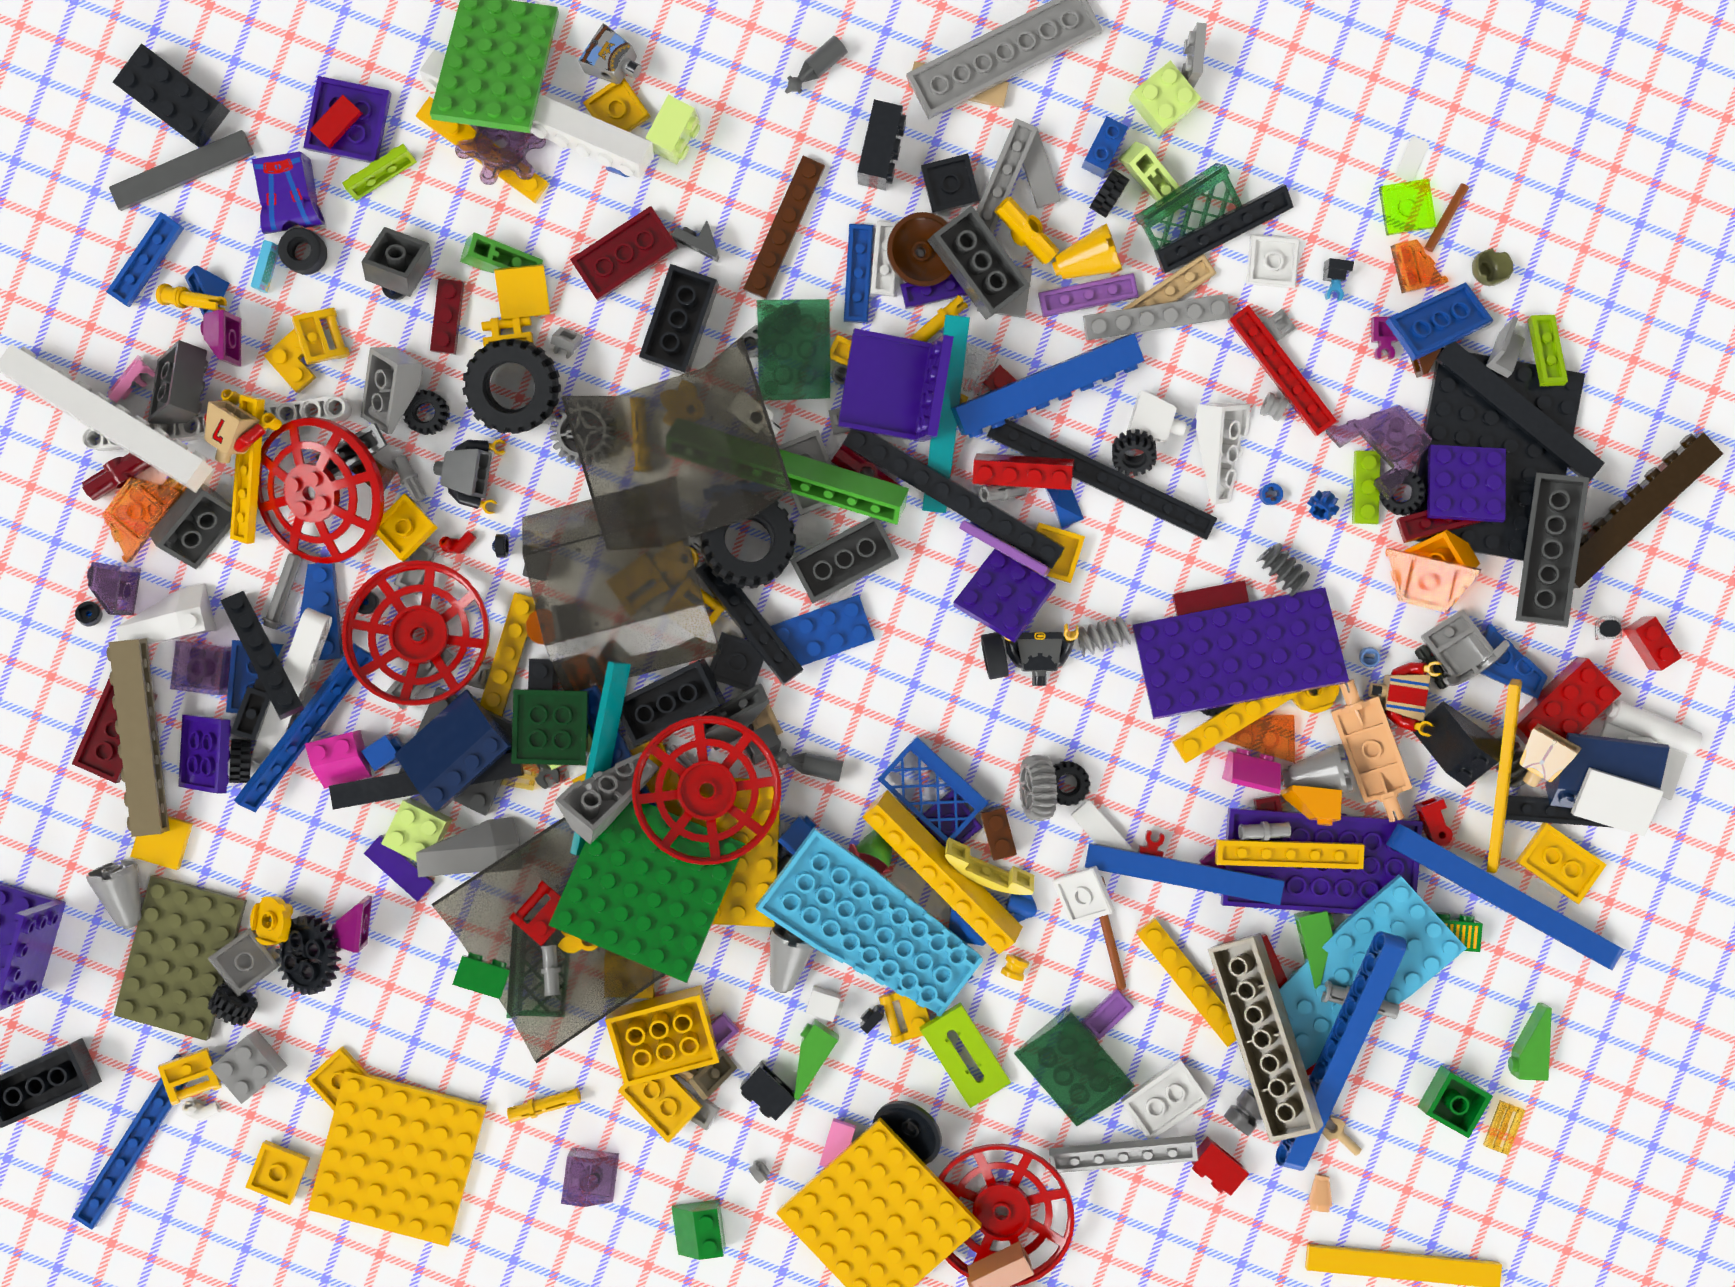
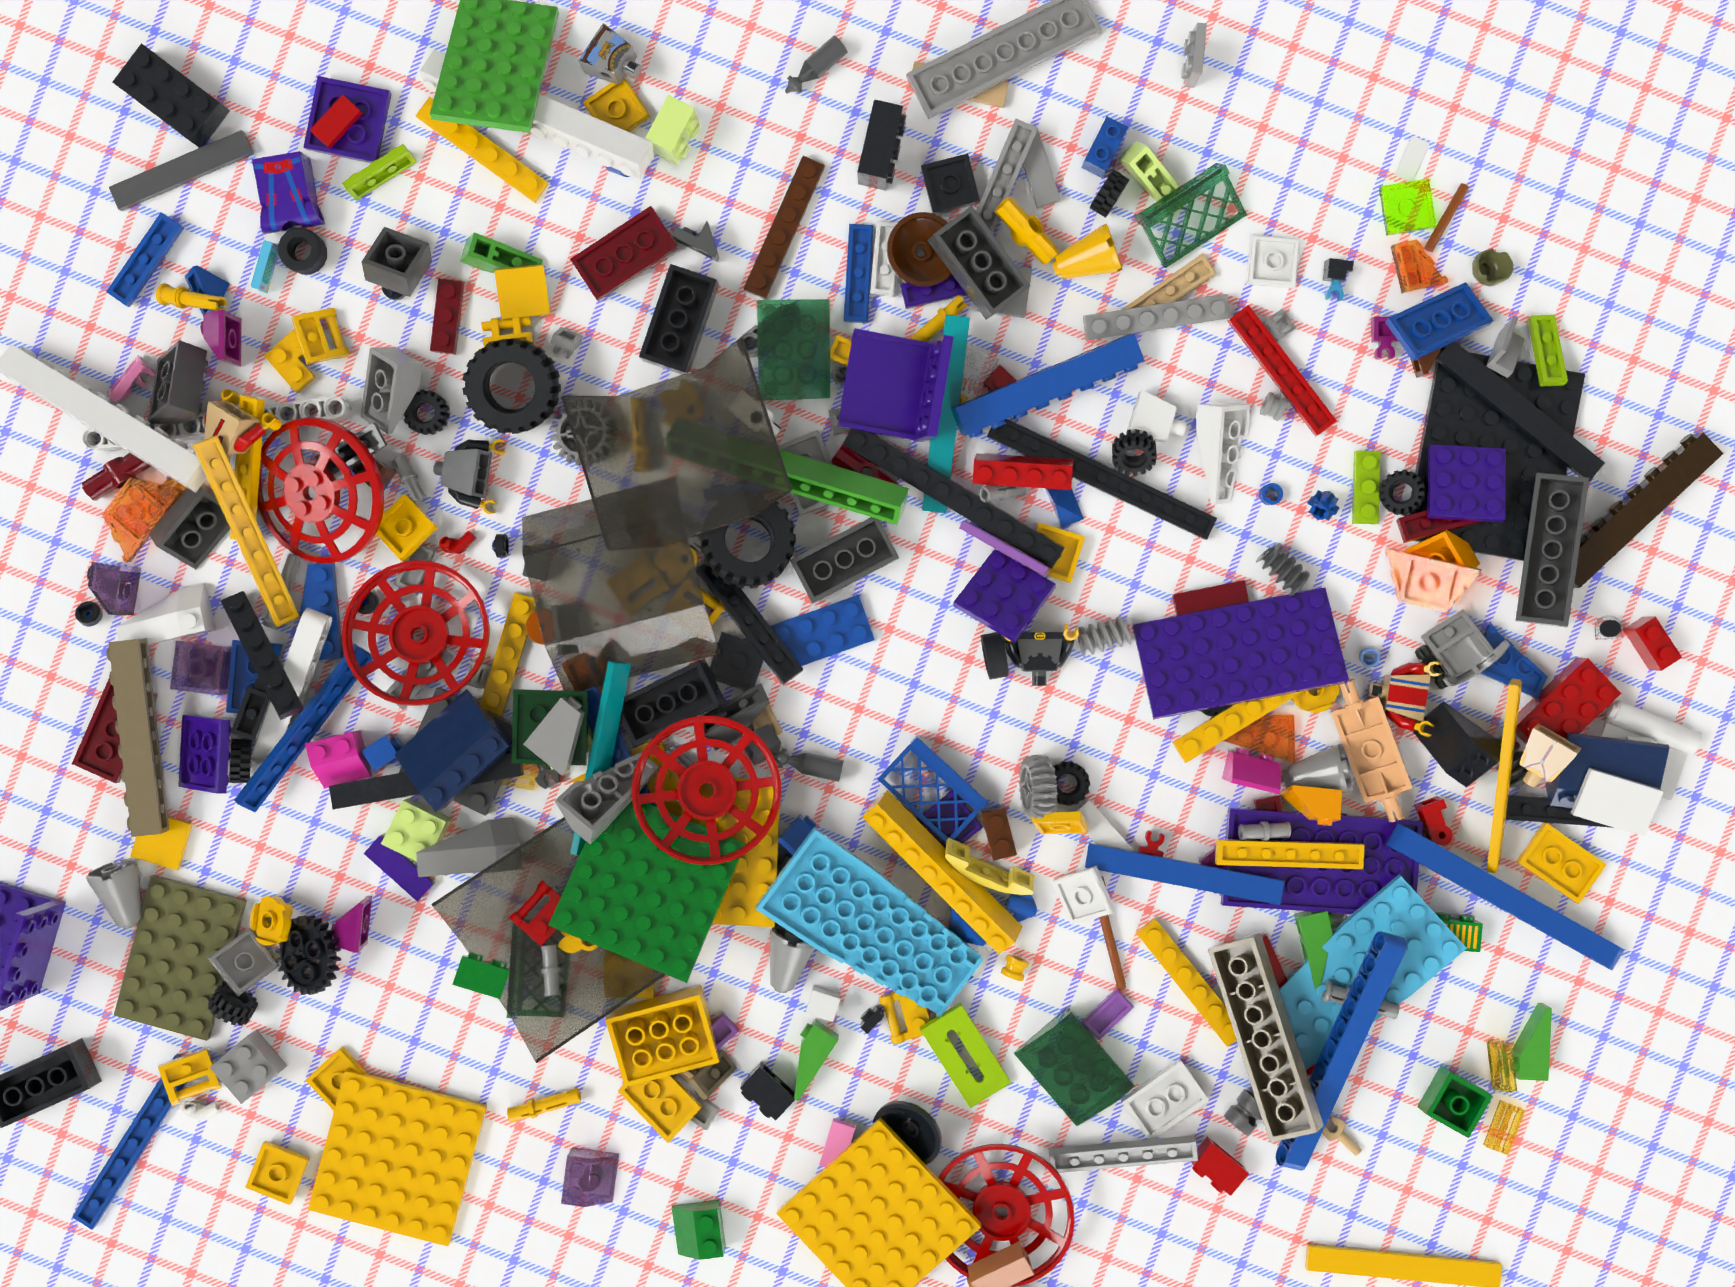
(246, 530): none -> yellow tile
(498, 159): plate -> none
(542, 675): black brick -> none
(558, 734): none -> light grey slope
(759, 1171): light grey plate -> none
(874, 851): bright green hat -> none
(1061, 823): none -> yellow tile
(1088, 295): medium lavender tile -> none
(1164, 98): yellowish green brick -> none
(1223, 228): black tile -> none
(1320, 1194): light nougat cone -> none
(1393, 437): clear purple wing -> none
(1503, 1067): none -> clear yellow tile

